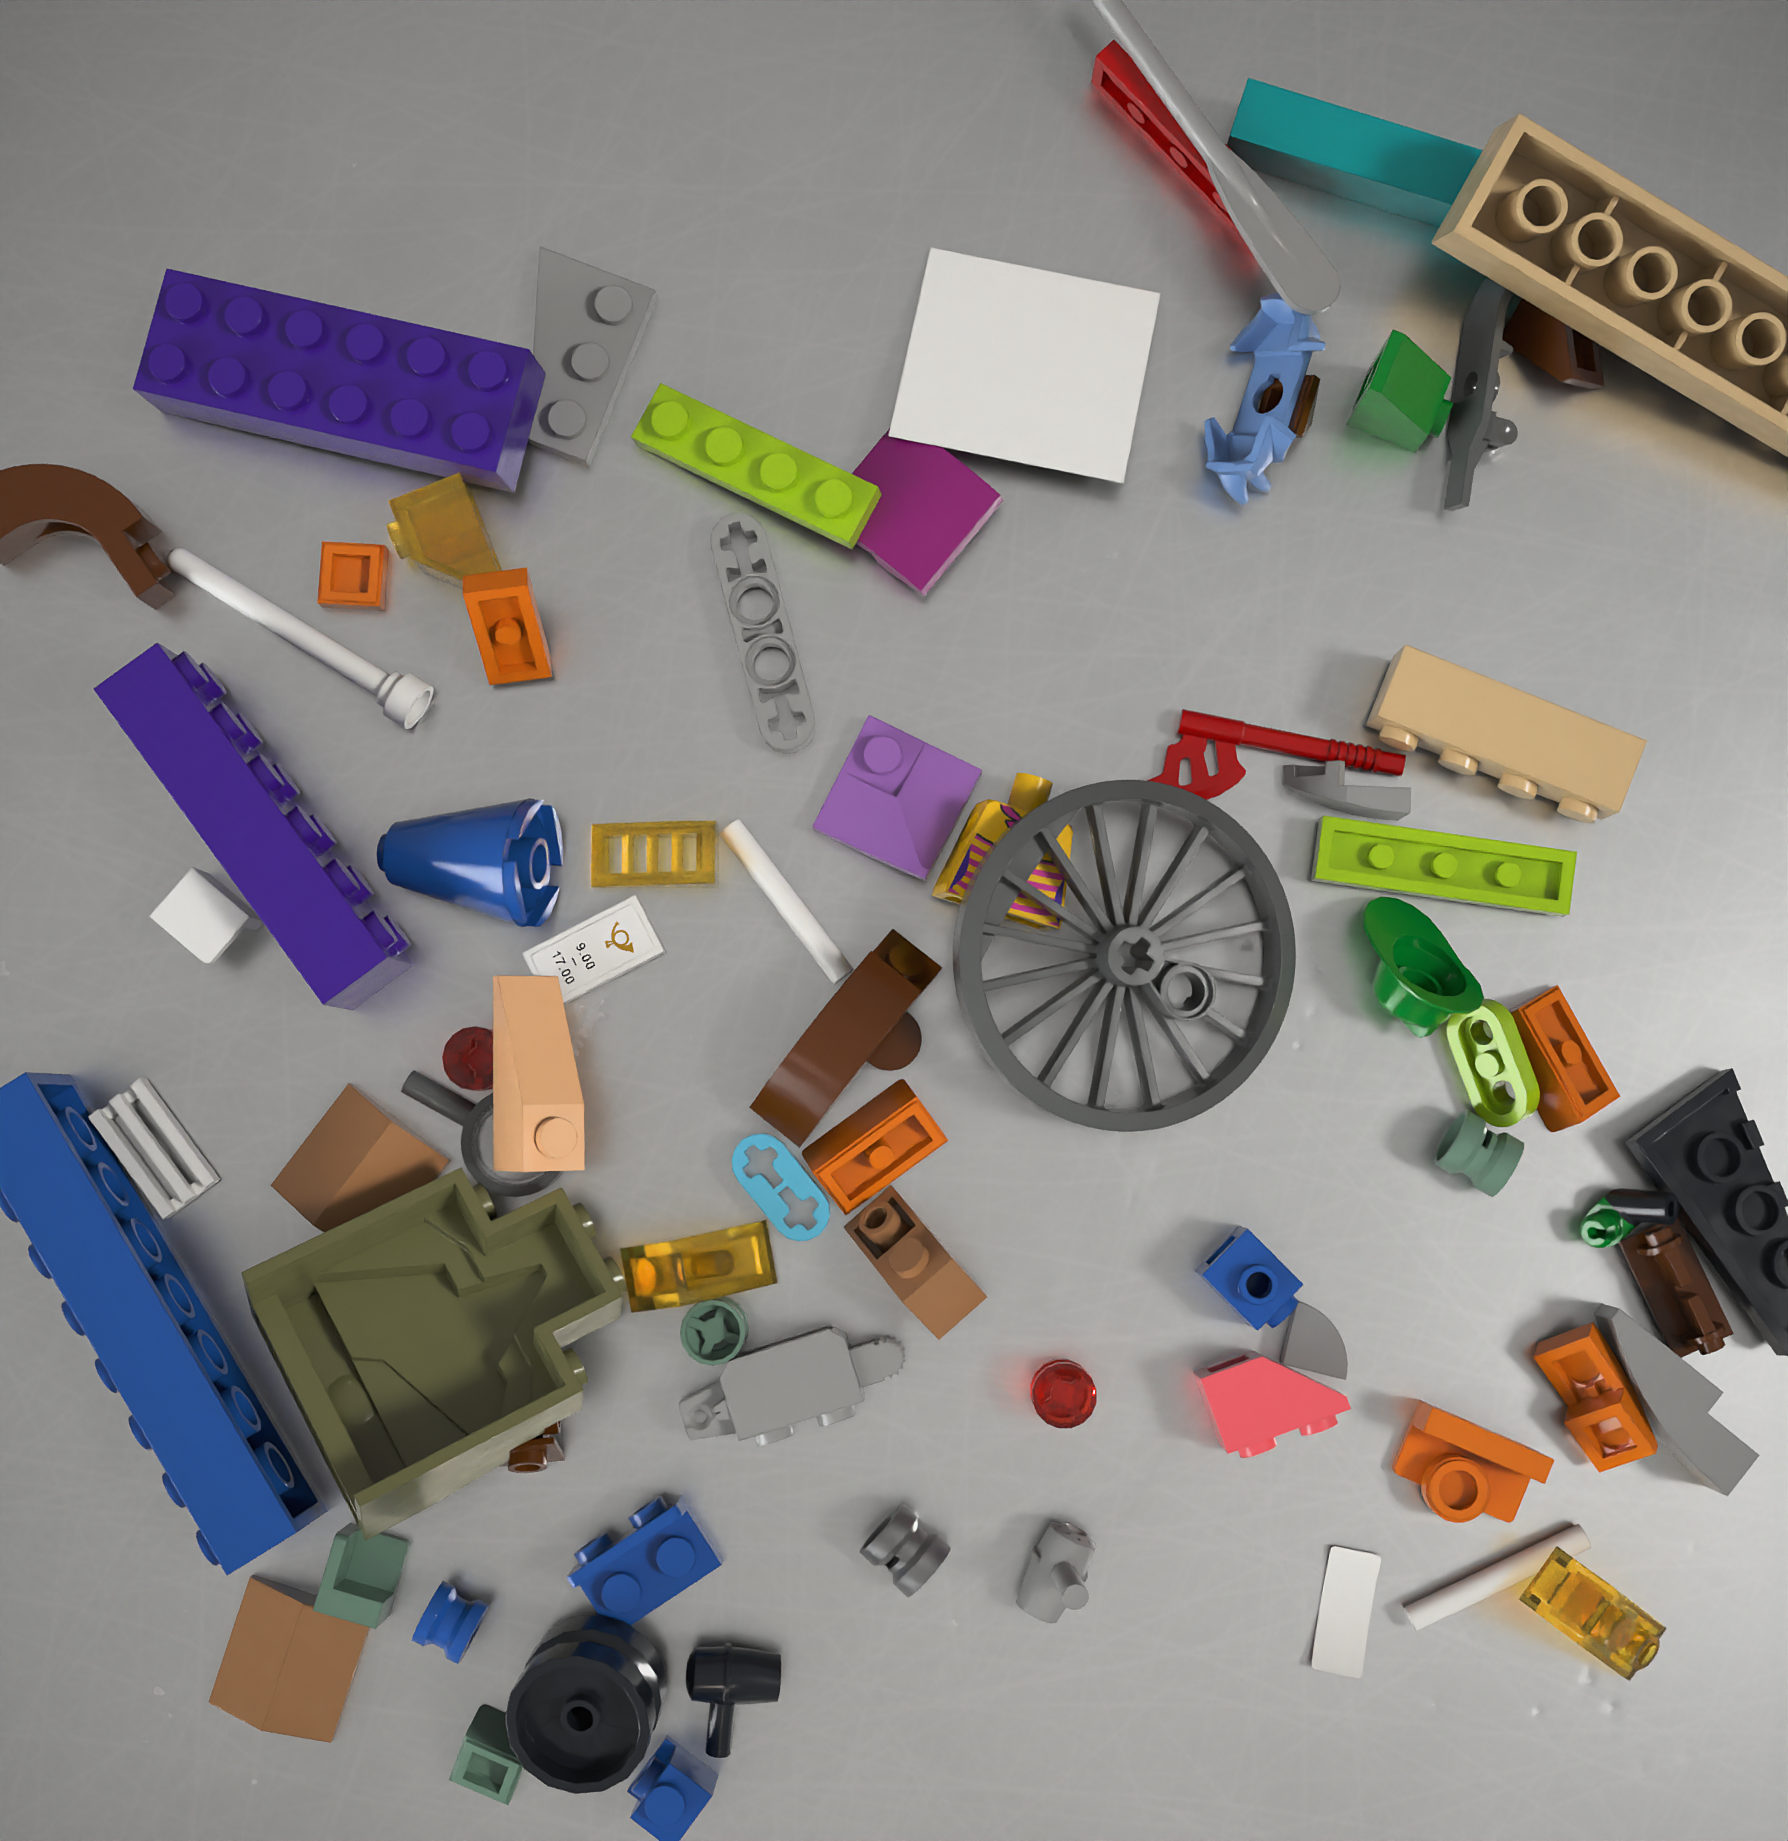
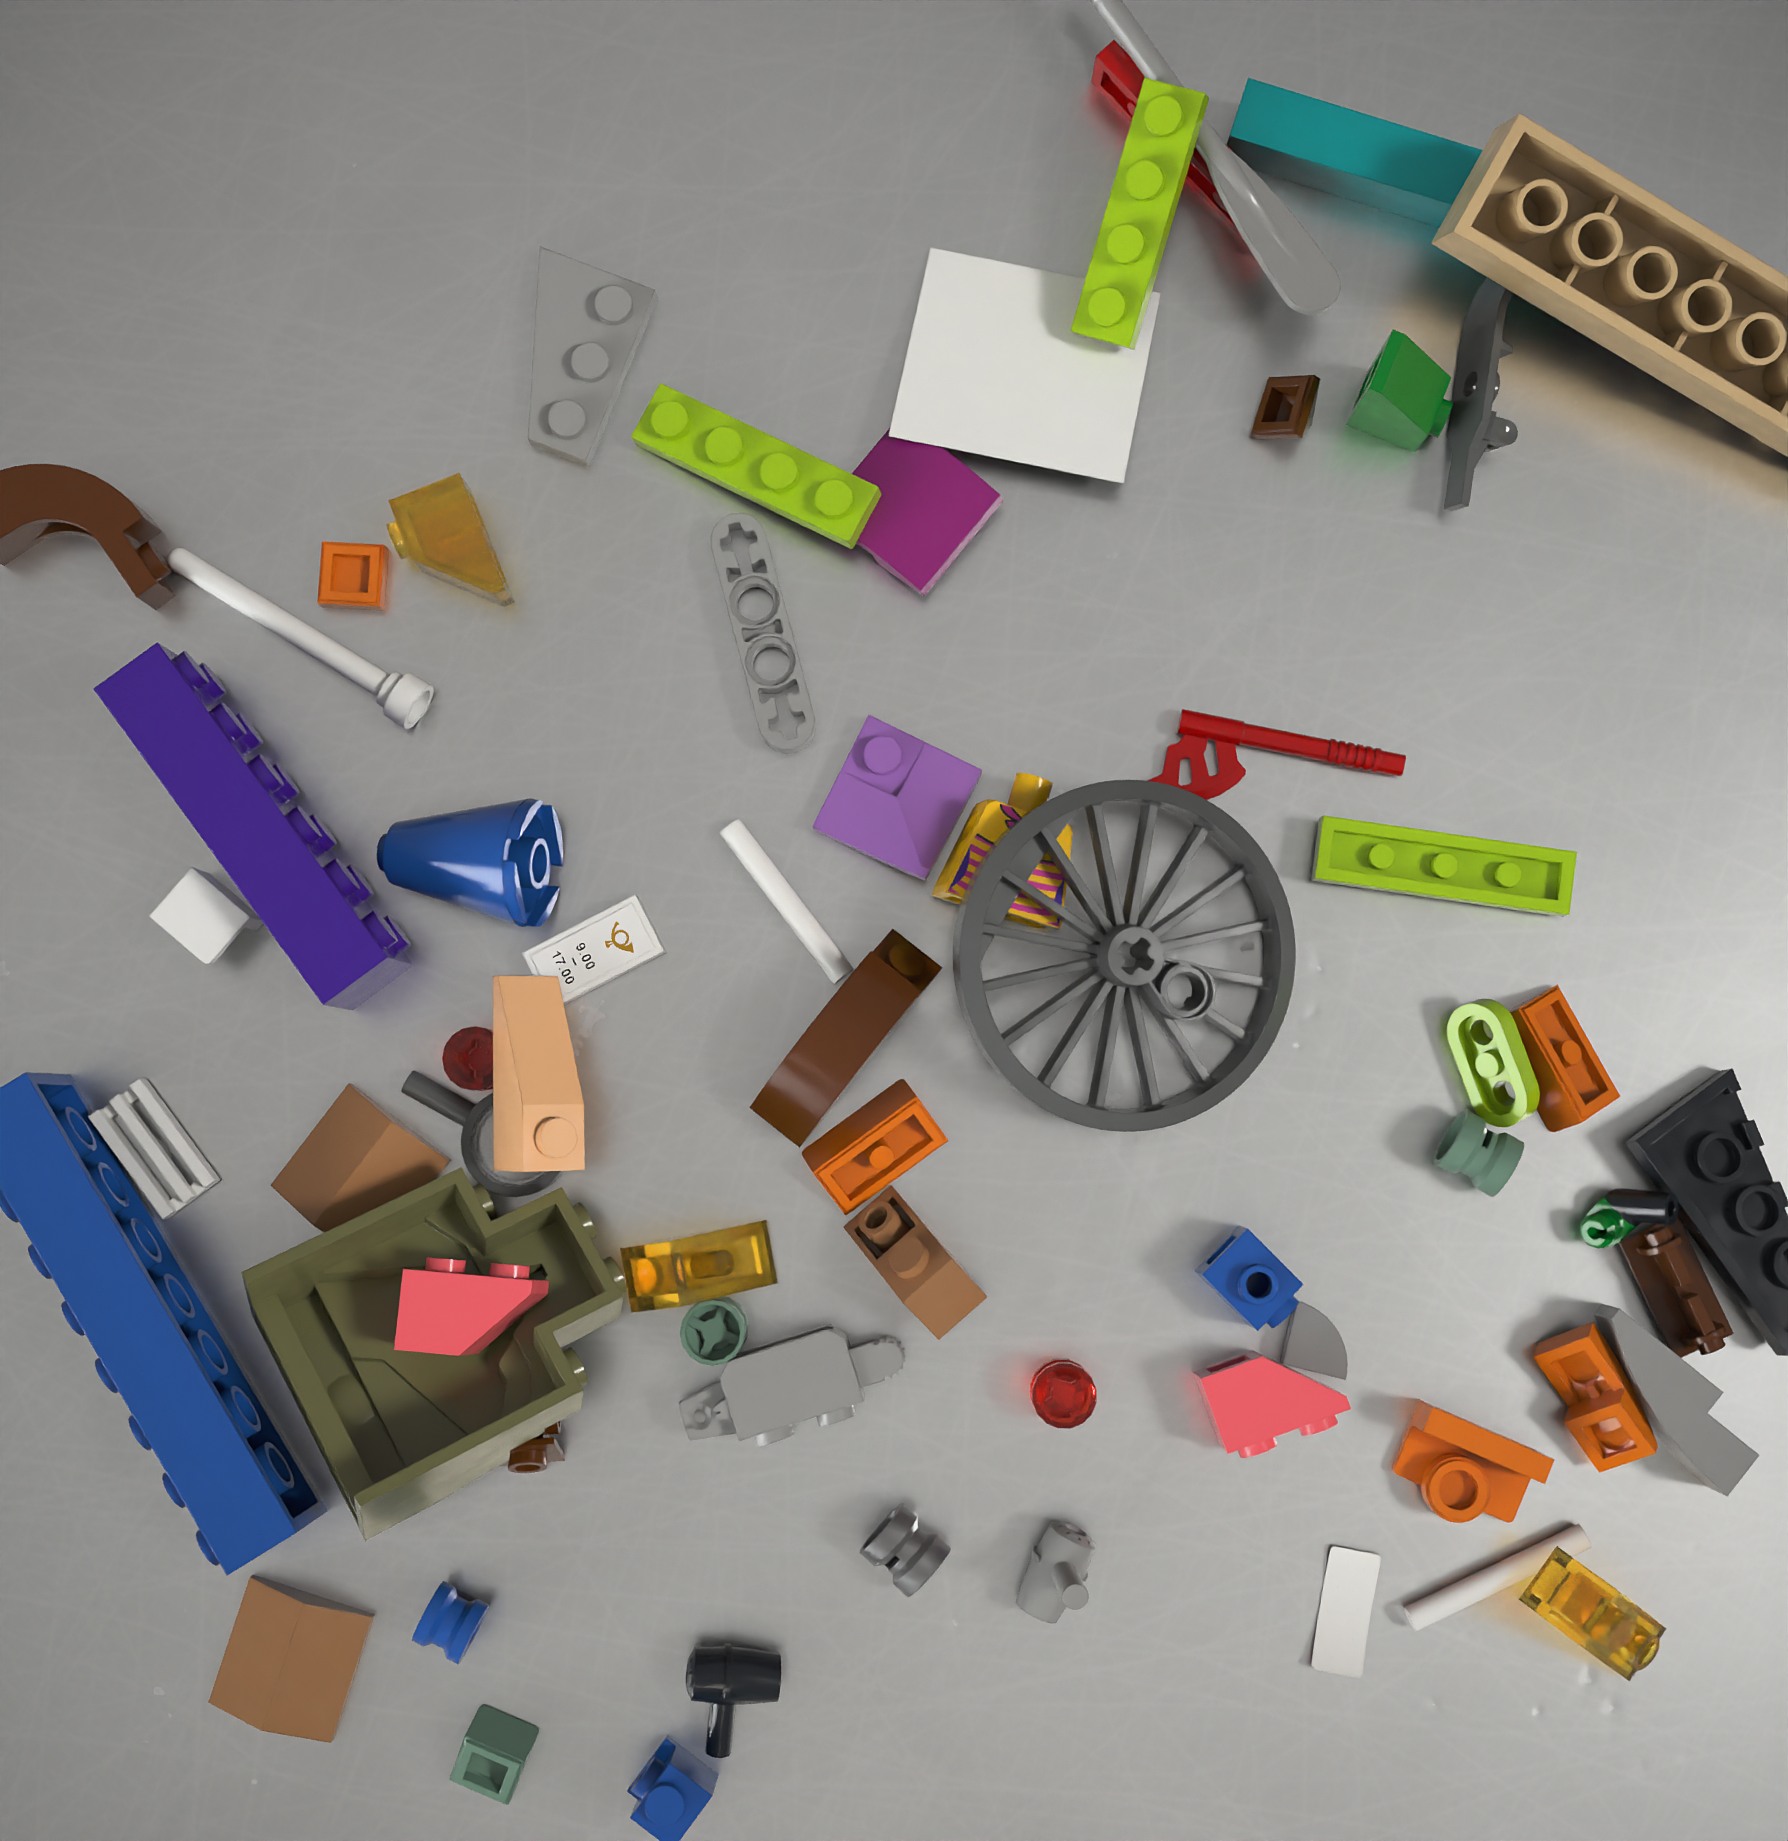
(340, 379): dark purple brick -> none
(362, 1576): sand green panel -> none
(458, 1311): none -> coral slope
(507, 626): orange plate -> none
(586, 1704): black wheel -> none
(645, 1564): blue bracket -> none
(706, 855): clear yellow slope -> none
(769, 1197): medium azure beam -> none
(899, 1046): reddish brown tile -> none
(1139, 213): none -> lime plate
(1282, 350): medium blue piece -> none
(1326, 787): light grey slope -> none
(1417, 968): green piece -> none
(1506, 735): tan brick -> none
(1554, 346): reddish brown slope -> none

